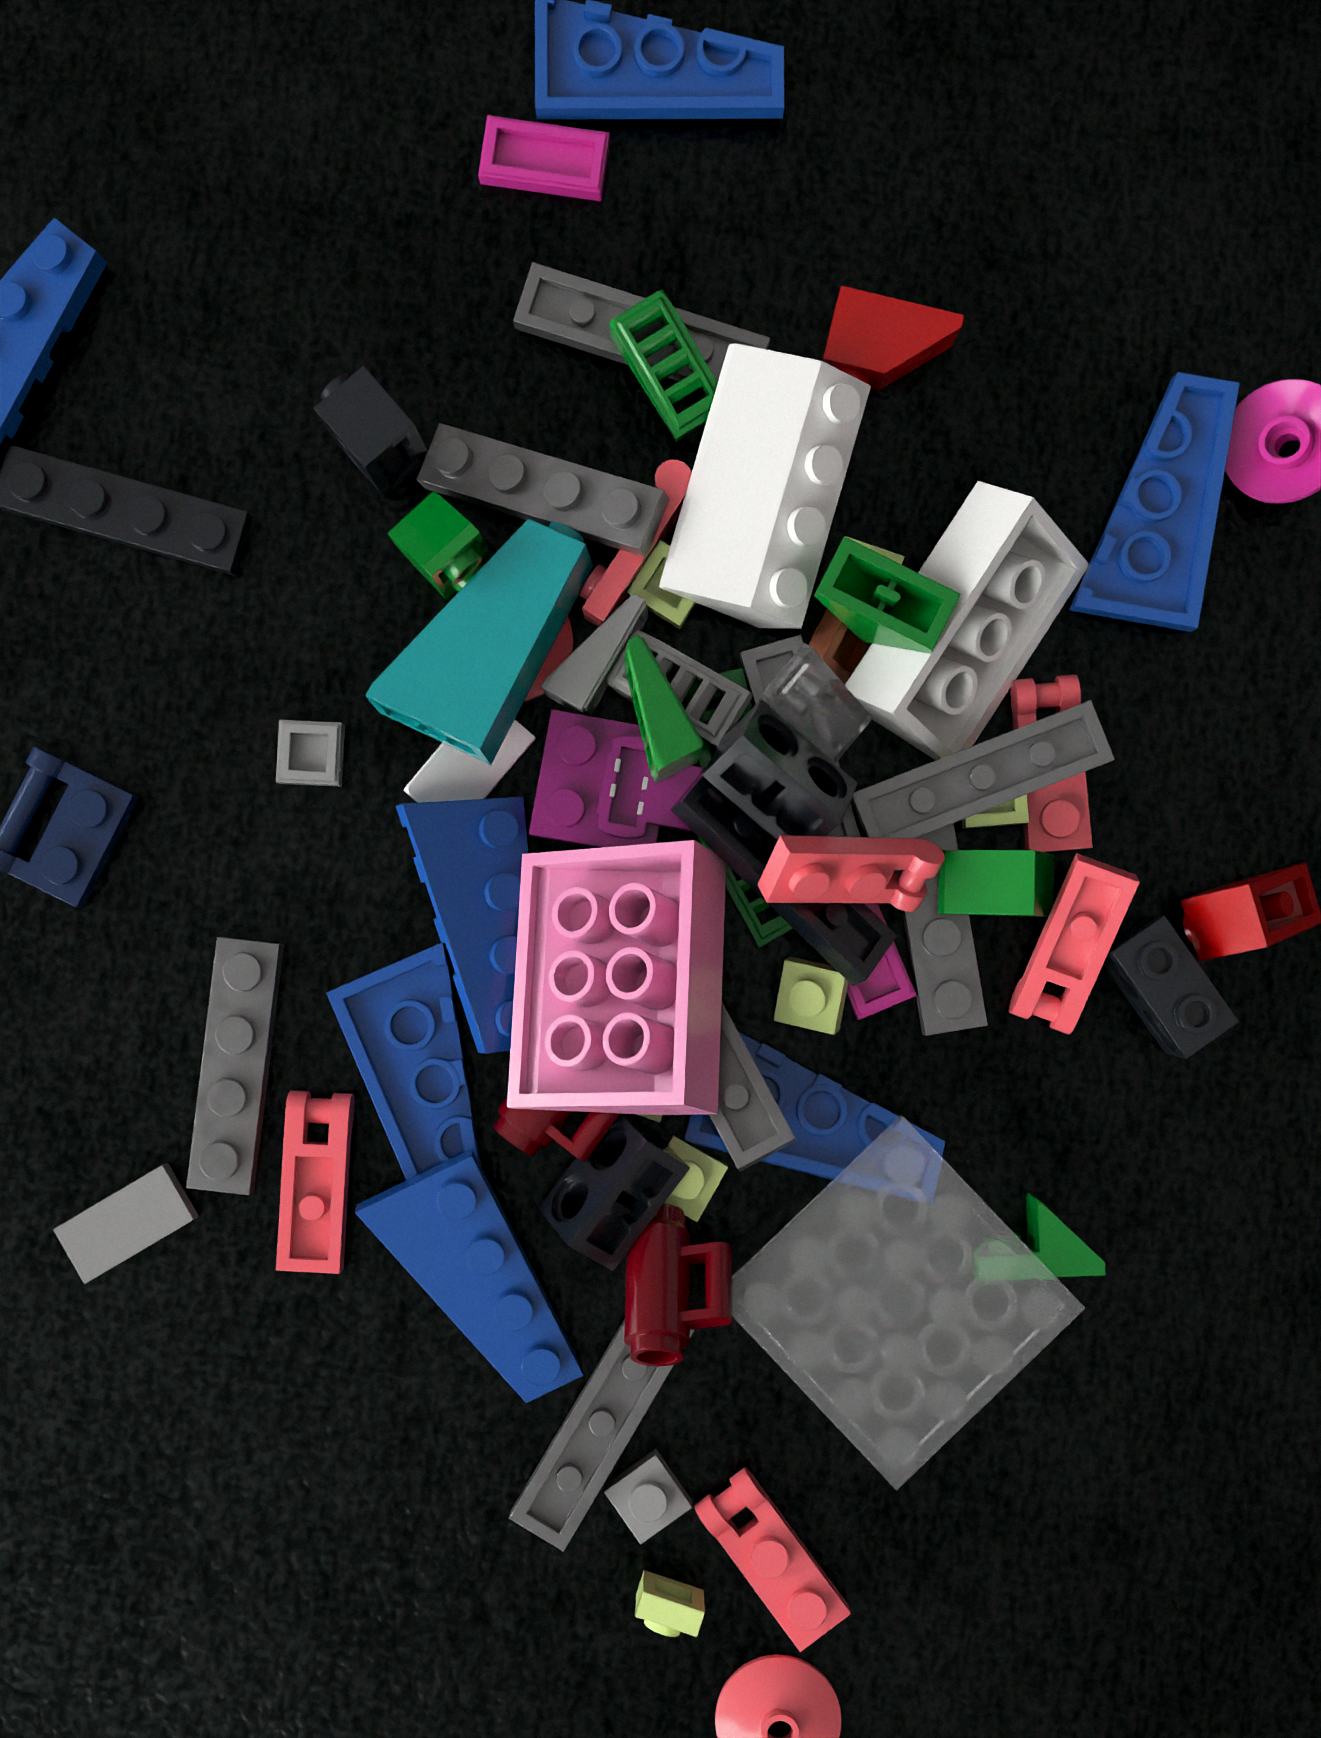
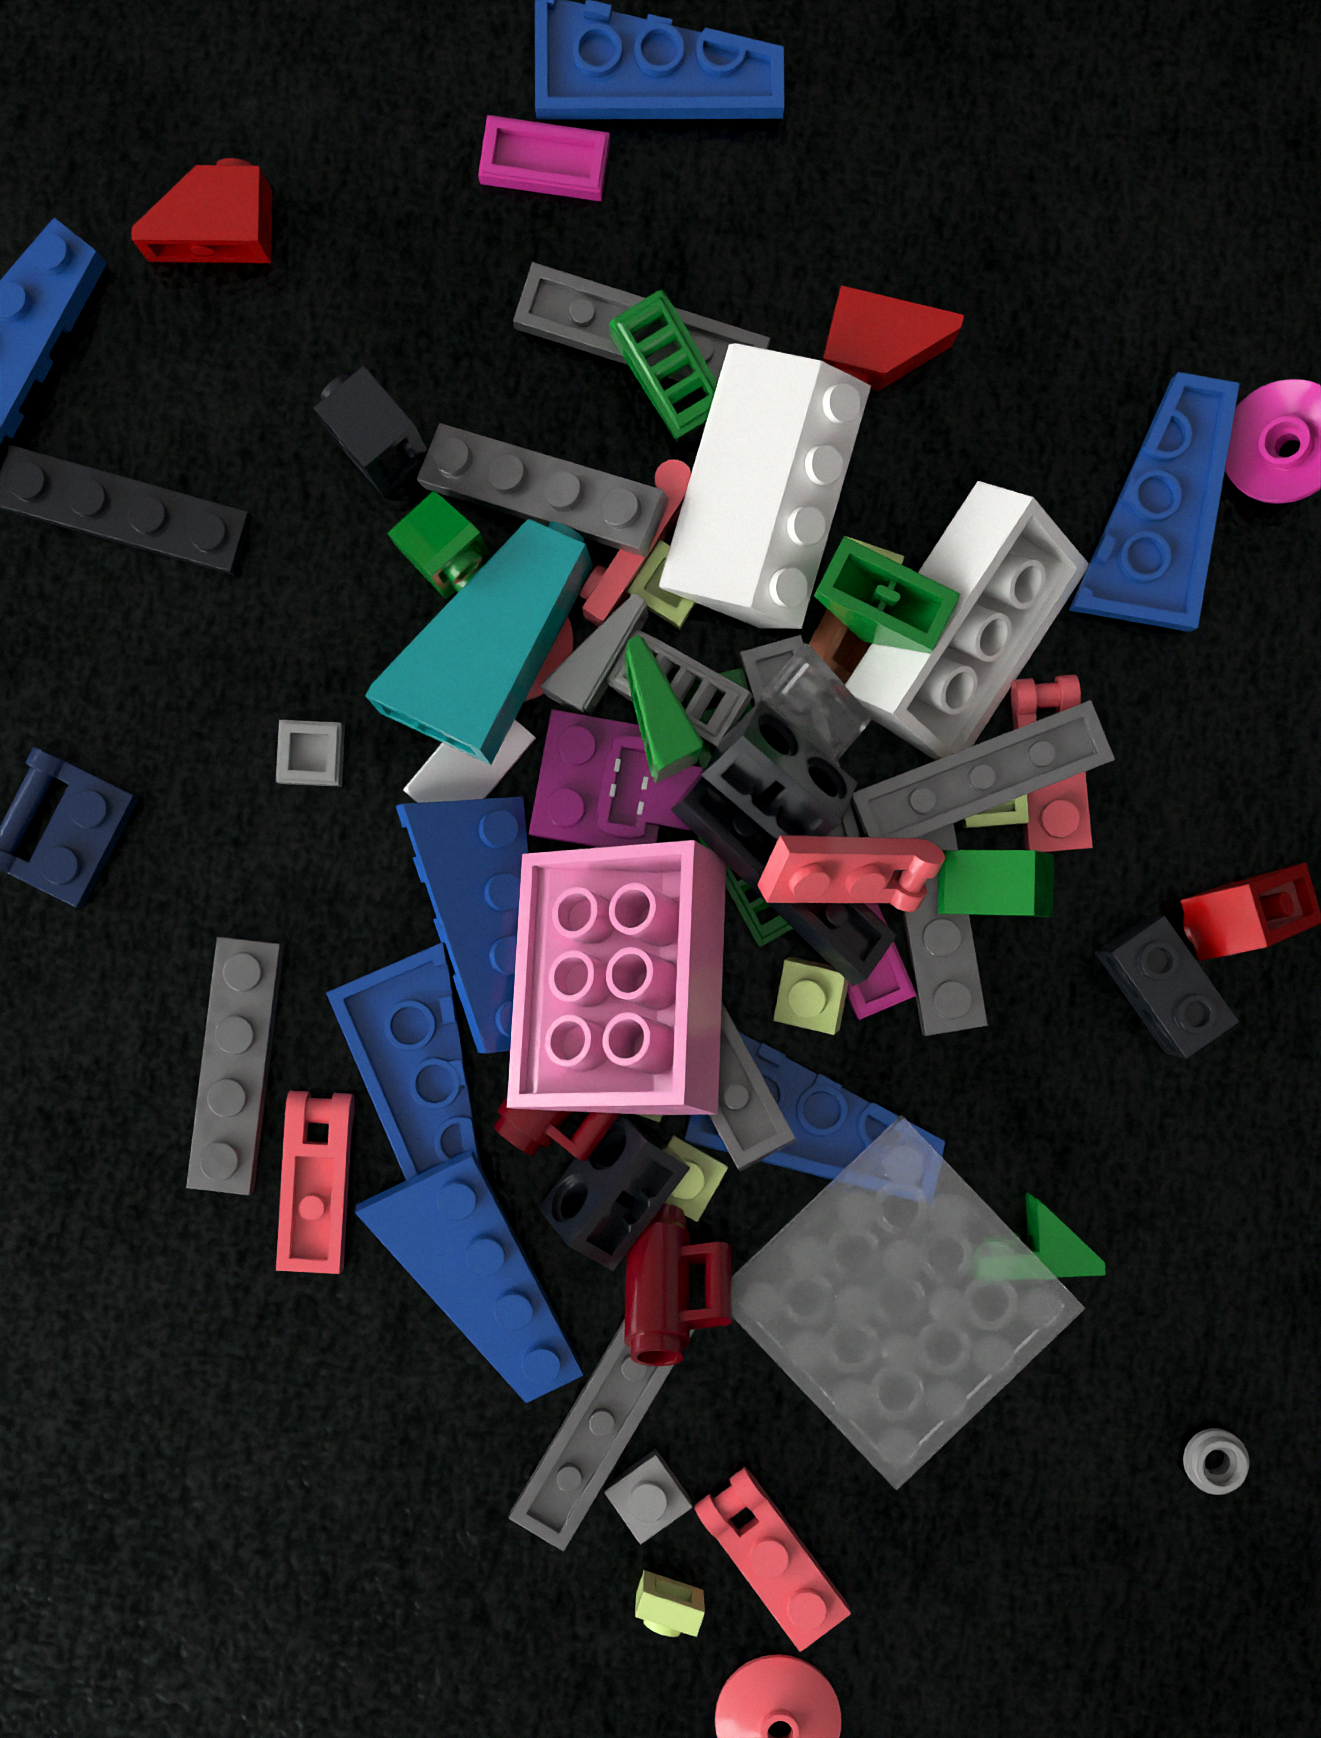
(126, 1222): light grey tile -> none
(210, 217): none -> red slope
(1074, 942): coral plate -> none
(1226, 1476): none -> light grey plate

